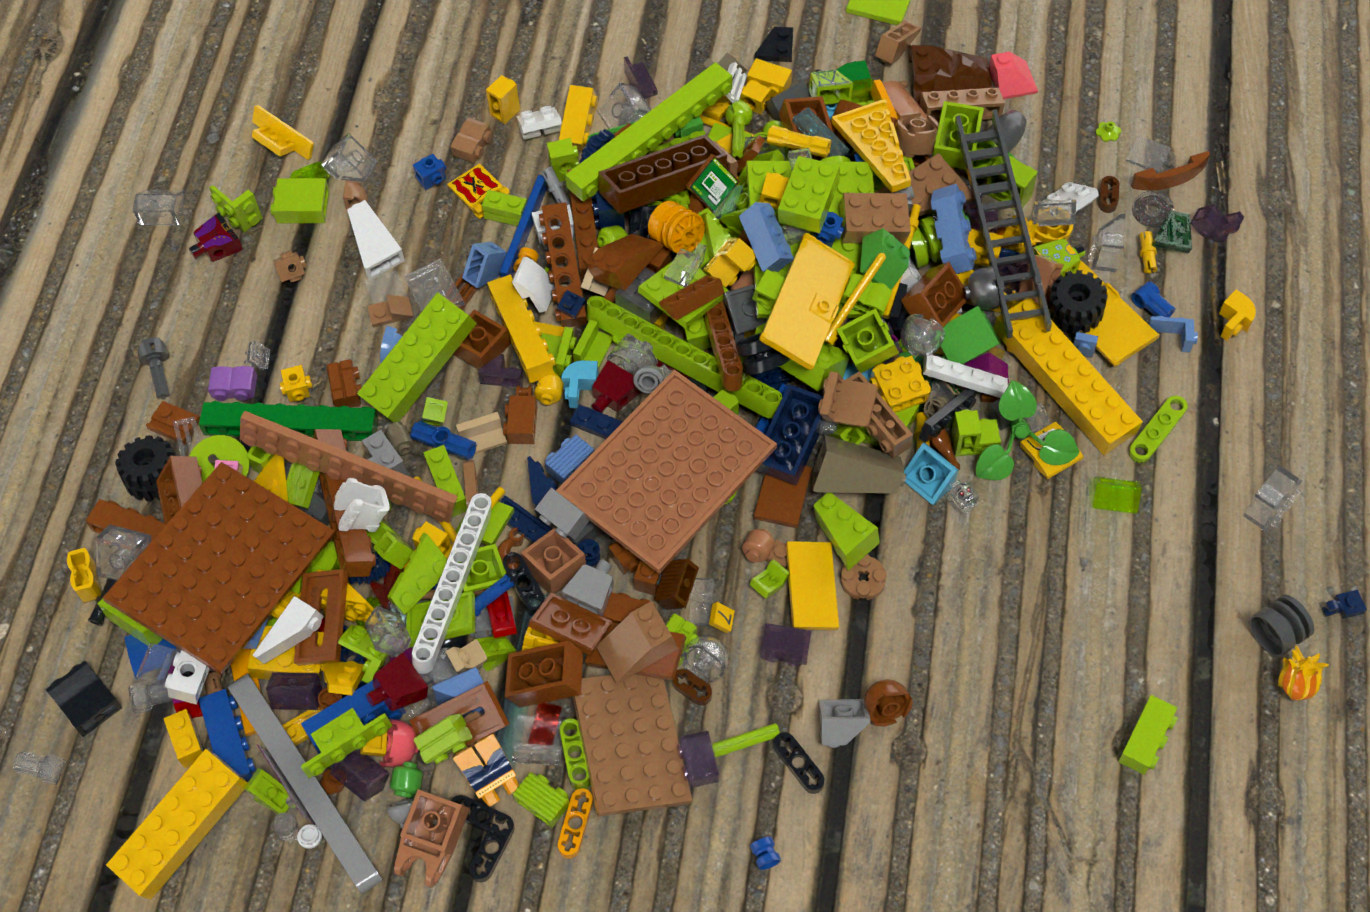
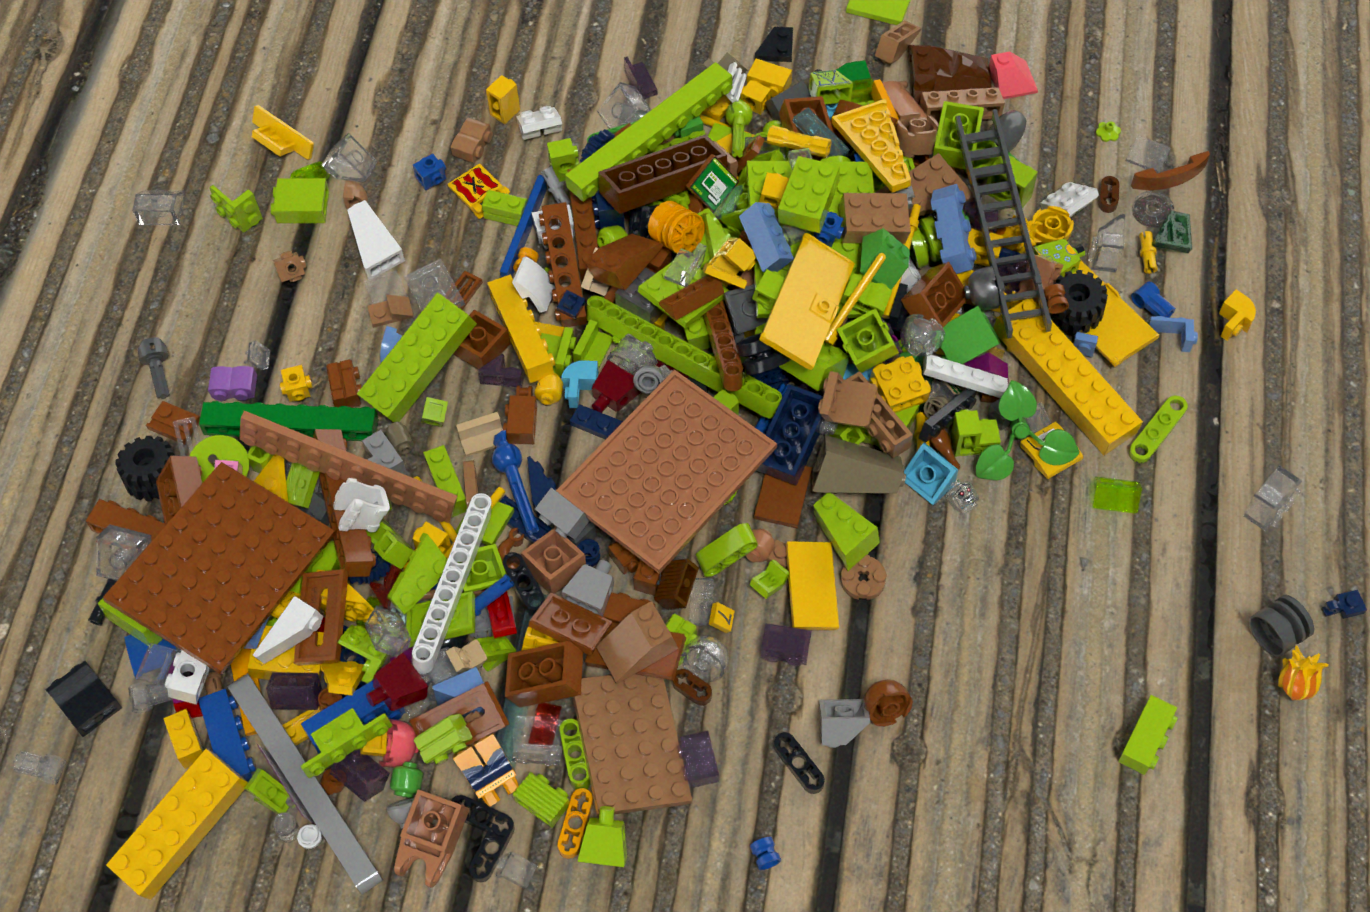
(83, 574): yellow brick -> none
(215, 239): torso -> none
(434, 435): blue piece -> none
(483, 263): medium blue torso -> none
(507, 460): none -> blue piece
(515, 869): none -> clear bracket
(567, 458): medium blue brick -> none
(578, 115): yellow wedge -> none
(604, 840): none -> lime torso
(724, 275): none -> yellow tile
(726, 550): none -> lime beam
(745, 740): lime axle -> none
(1054, 212): clear slope -> none
(1055, 298): none -> dark orange wheel
(1214, 225): clear purple brick -> none

